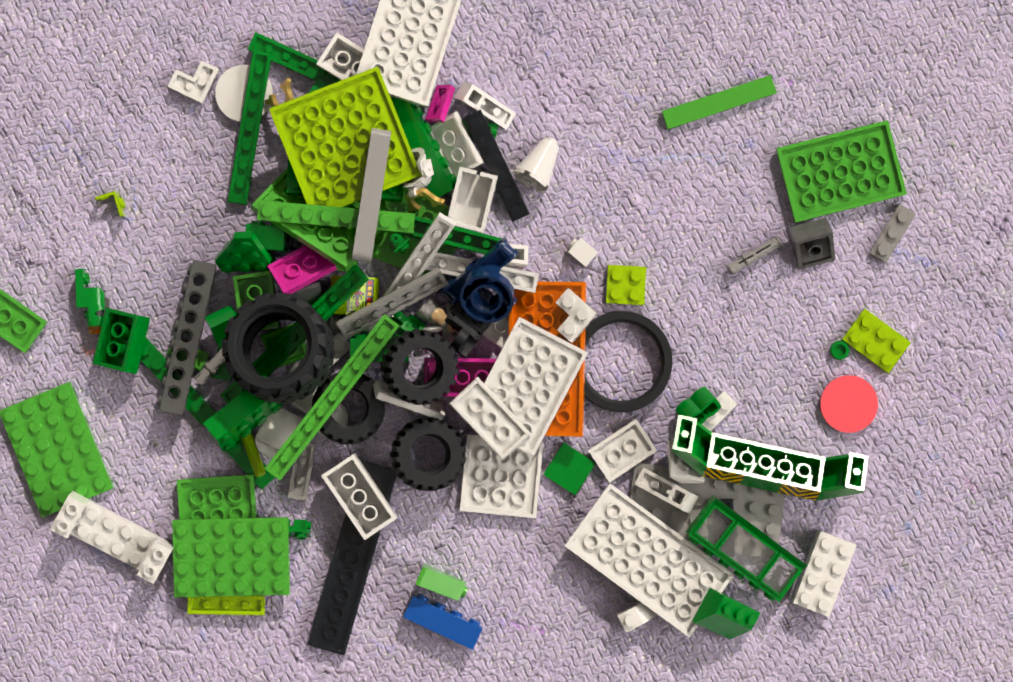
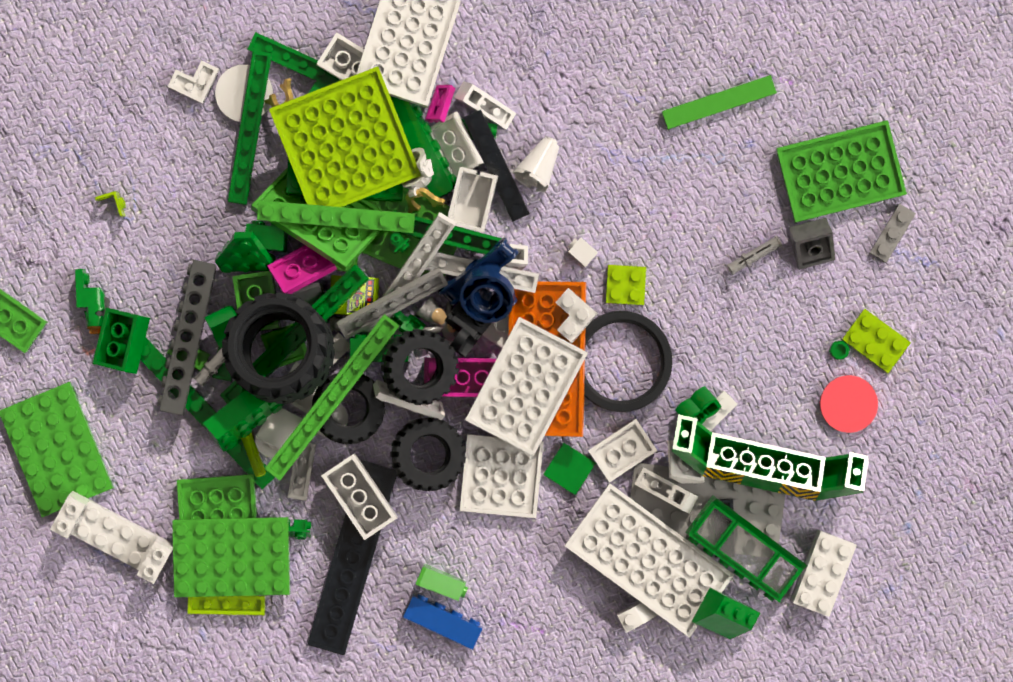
(371, 195): light grey beam -> none
(490, 418): white tile -> none

